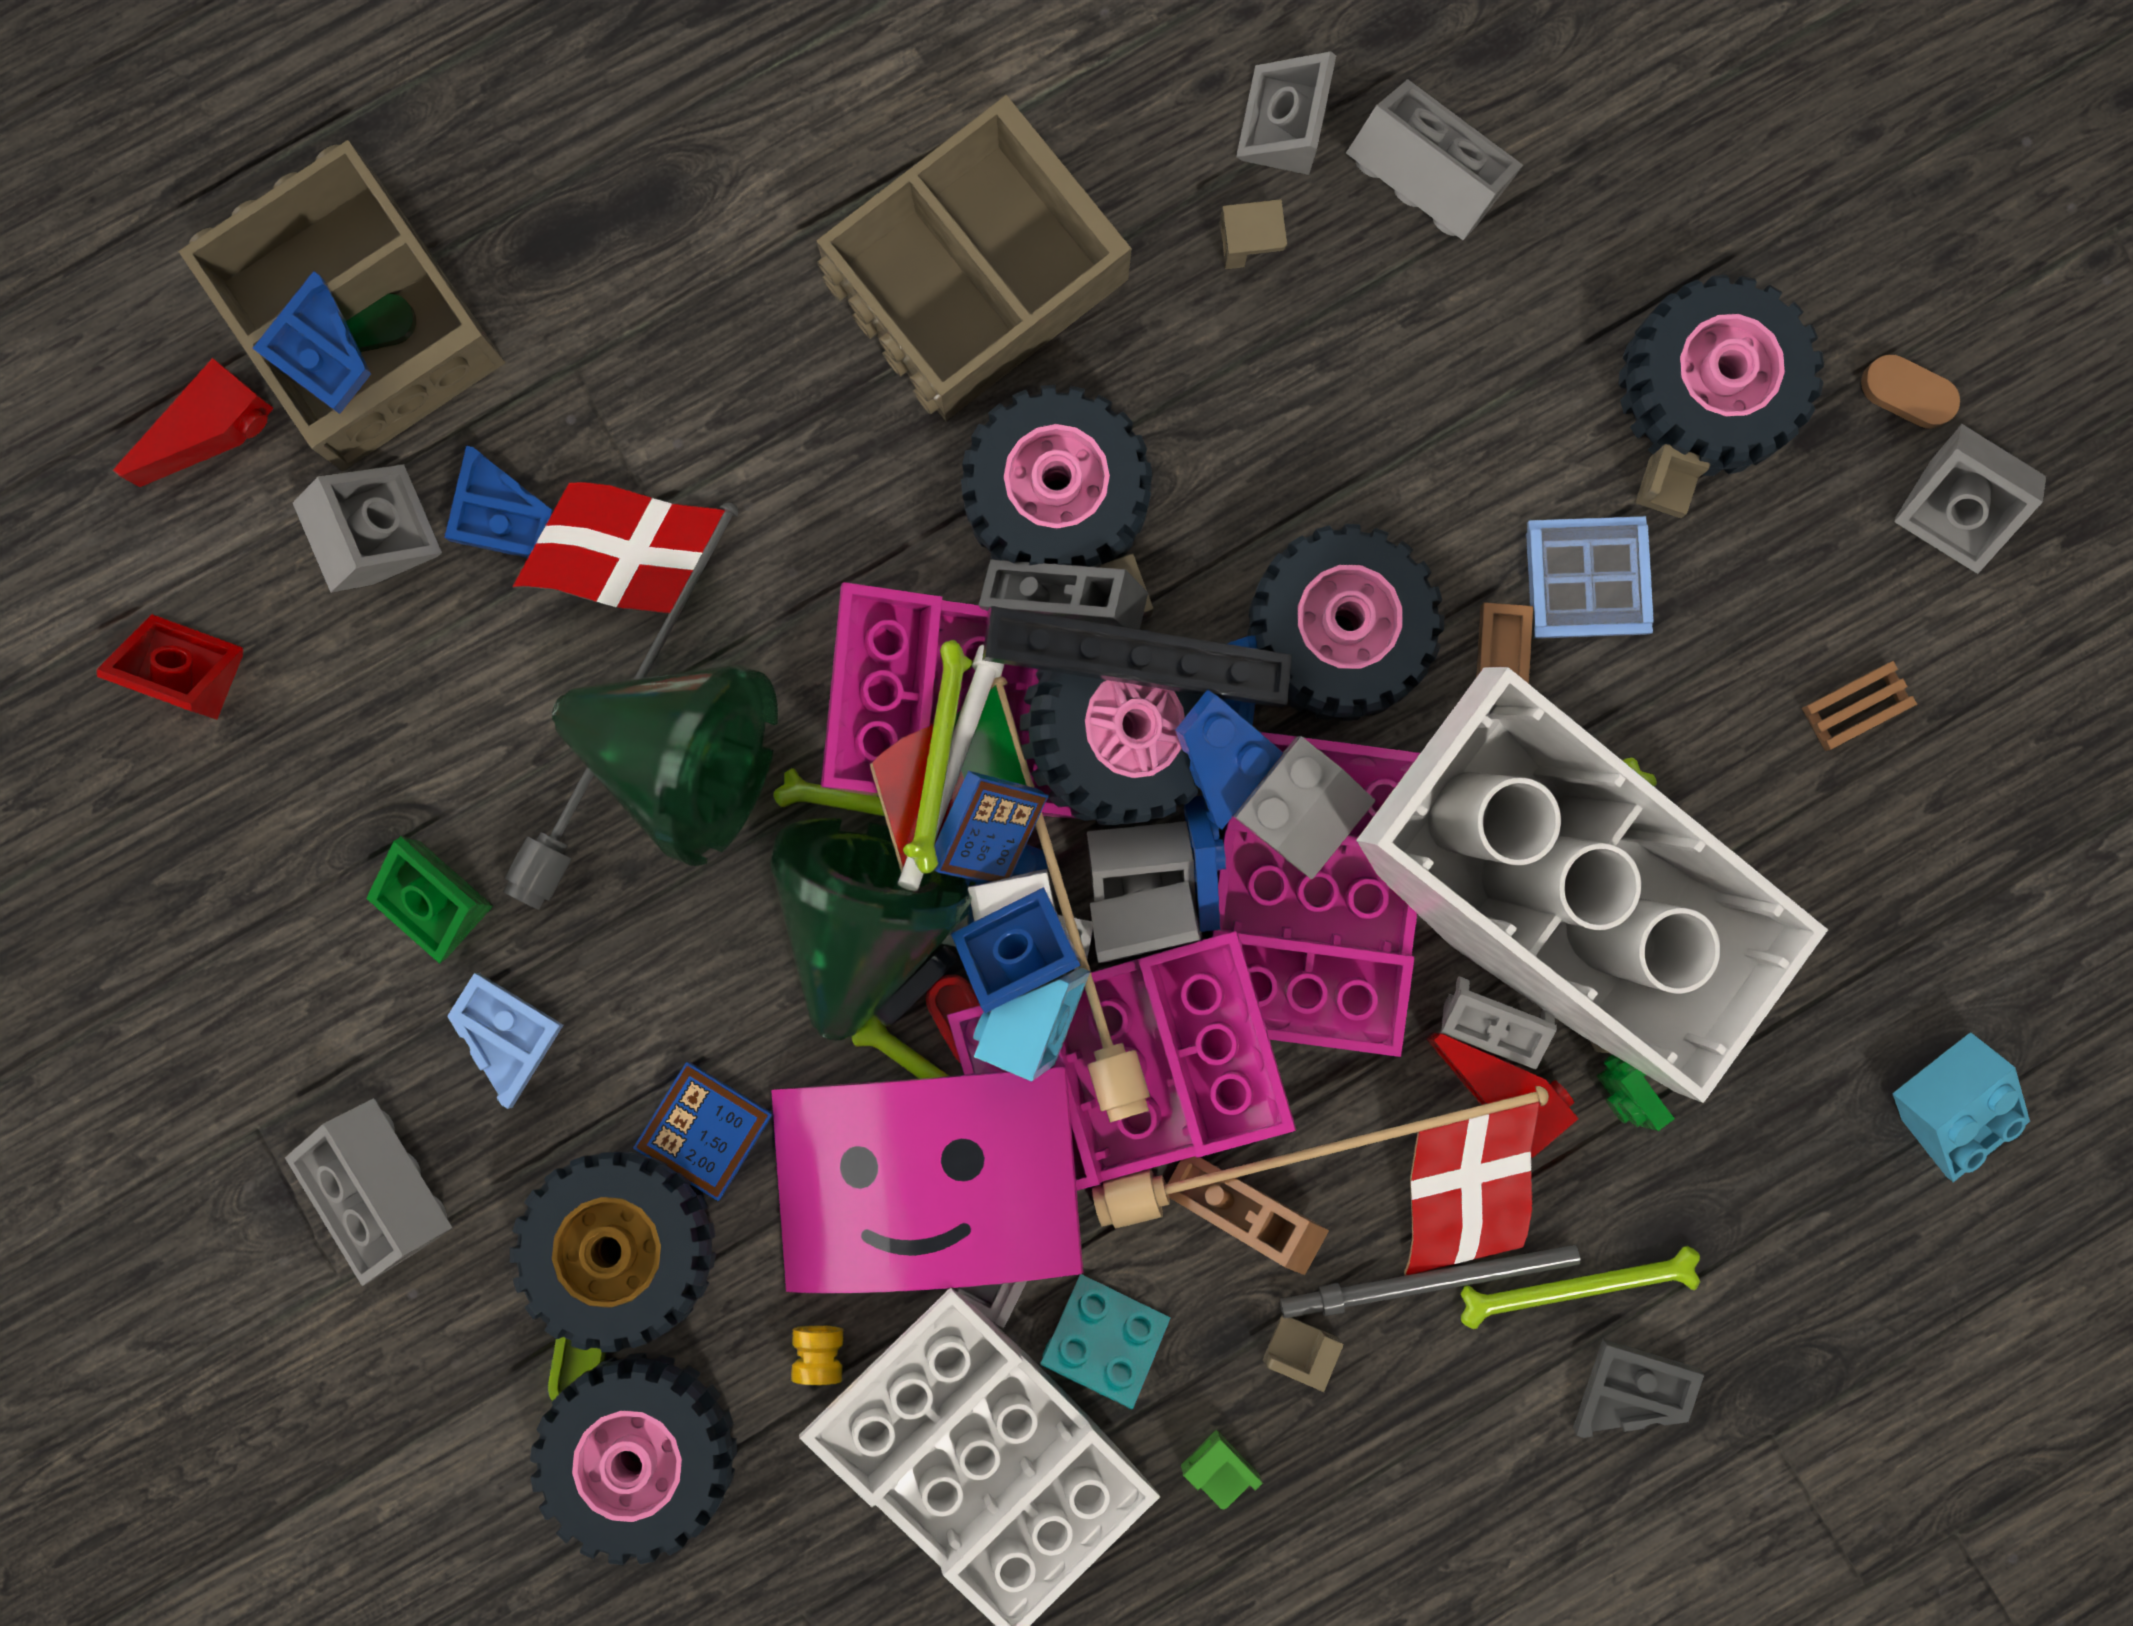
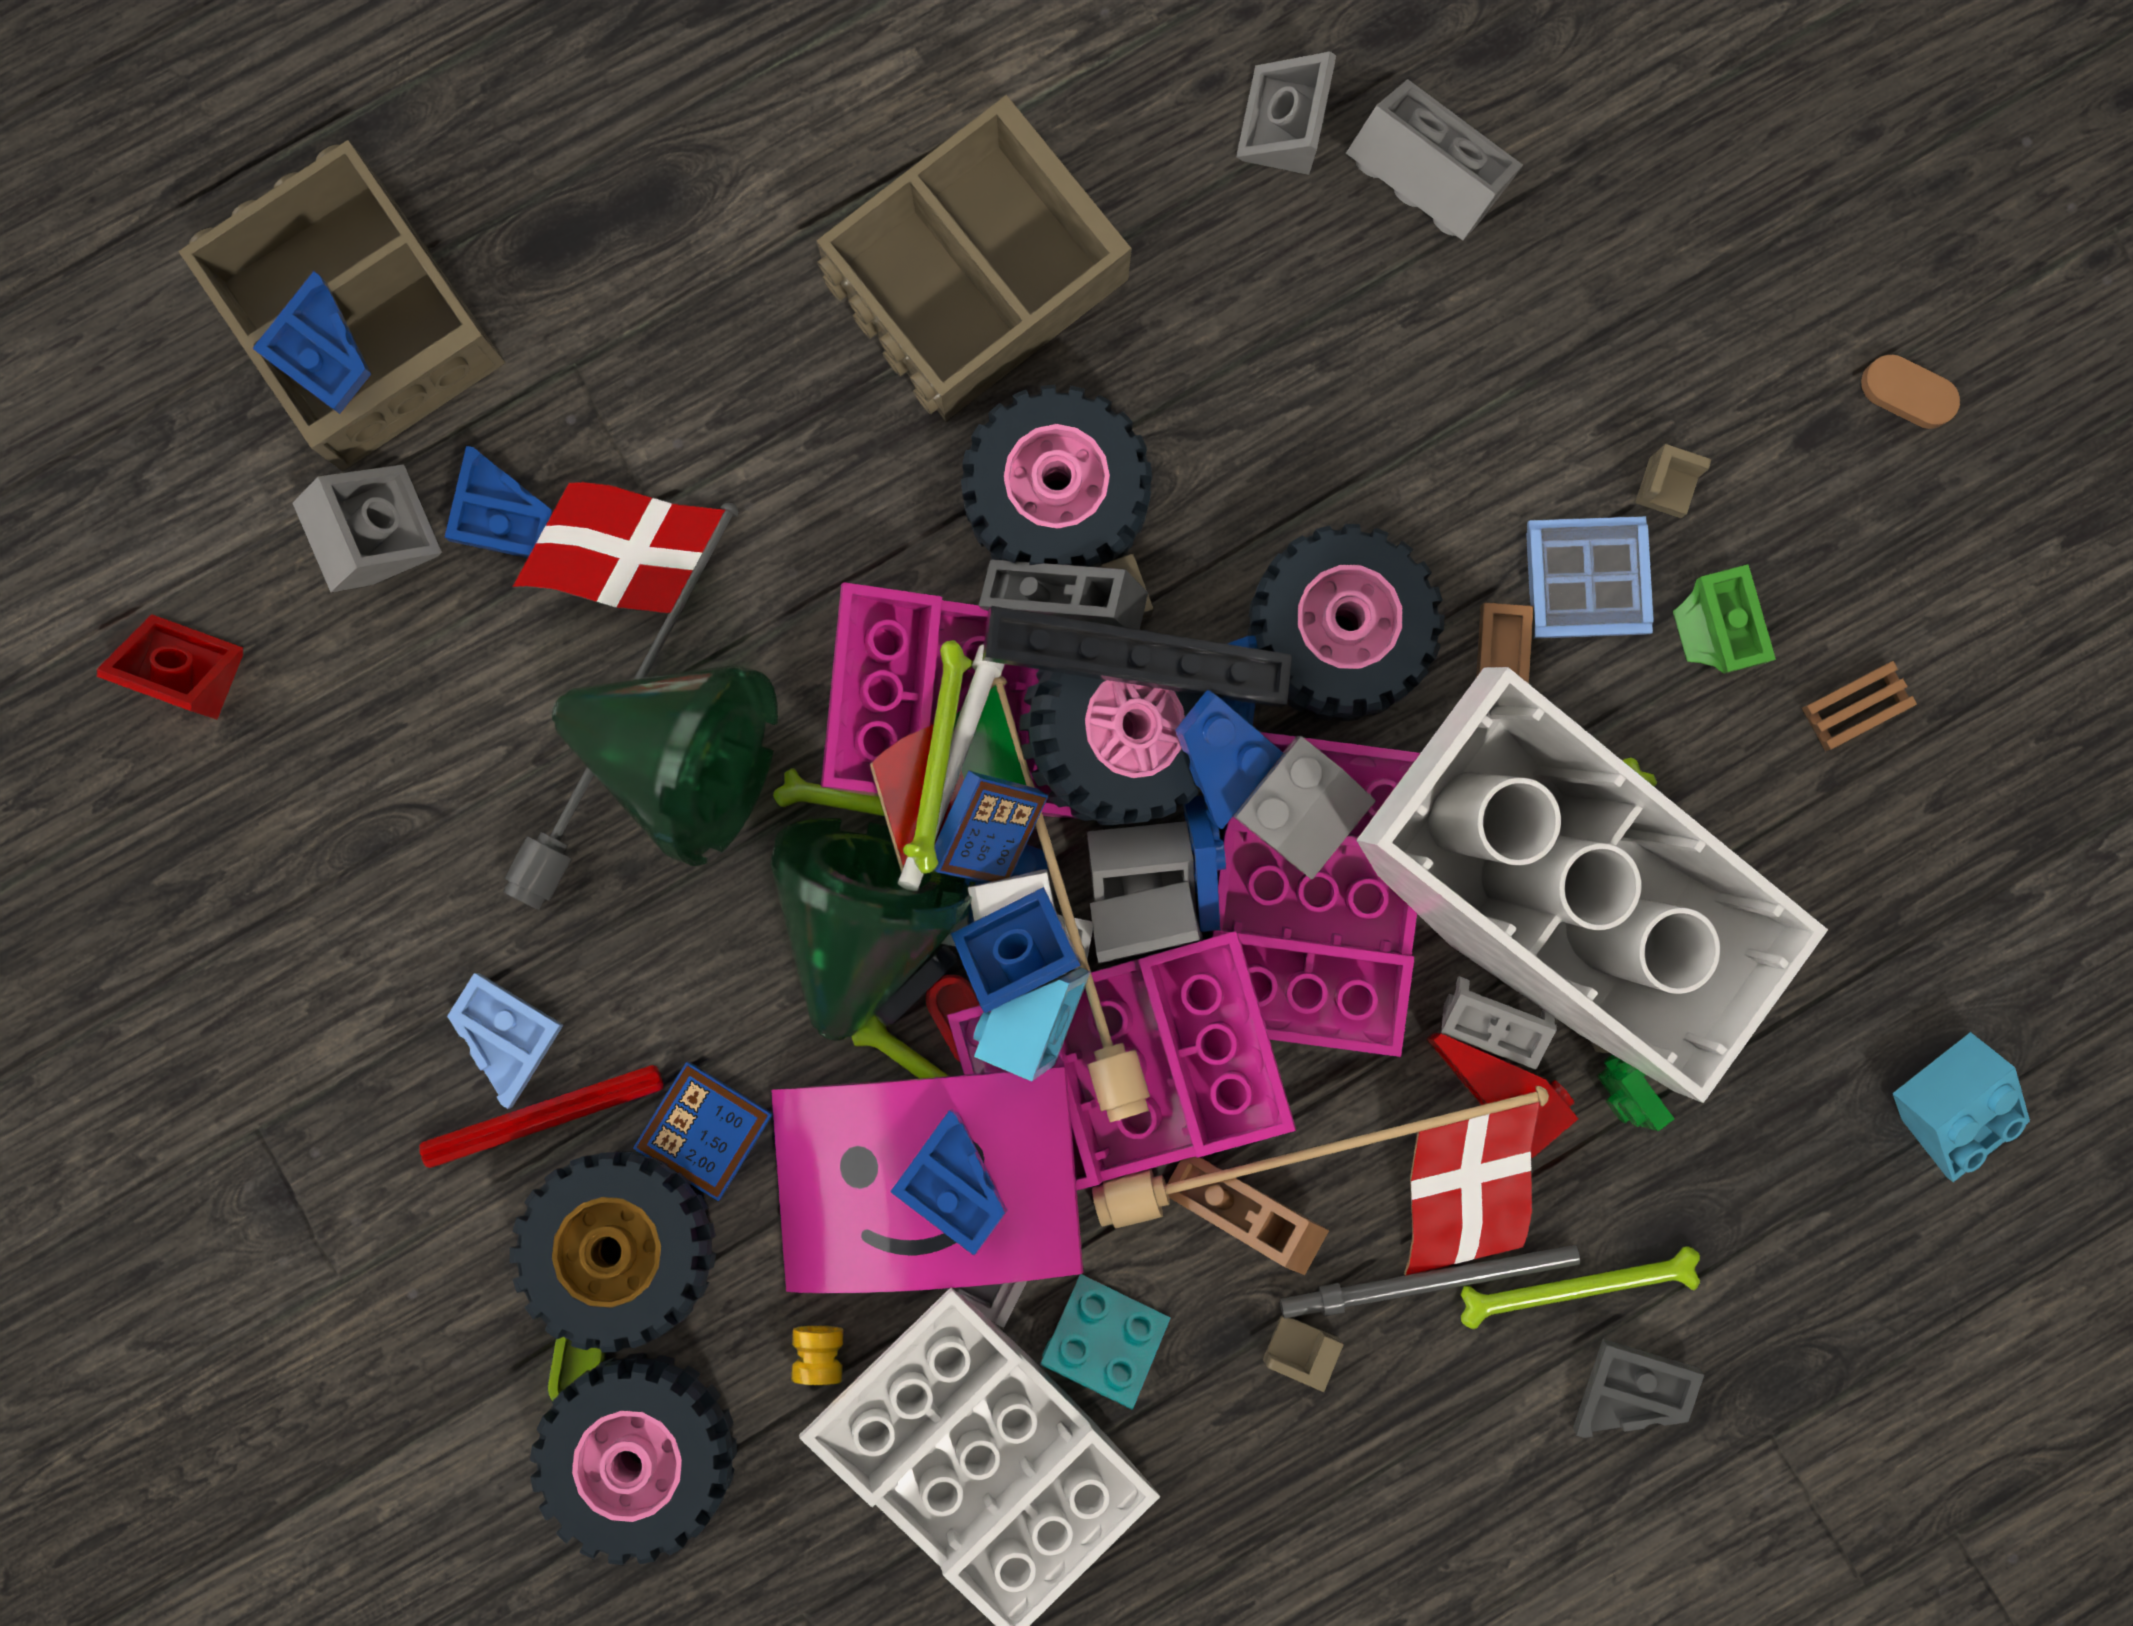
(202, 422): red slope -> none
(368, 1190): light grey slope -> none
(383, 323): dark green tile -> none
(426, 898): green slope -> none
(541, 1116): none -> red axle
(952, 1186): none -> blue wing
(1220, 1471): bright green panel -> none
(1251, 230): dark tan panel -> none
(1722, 373): black wheel -> none
(1724, 622): none -> bright green slope
(1971, 499): light grey slope -> none

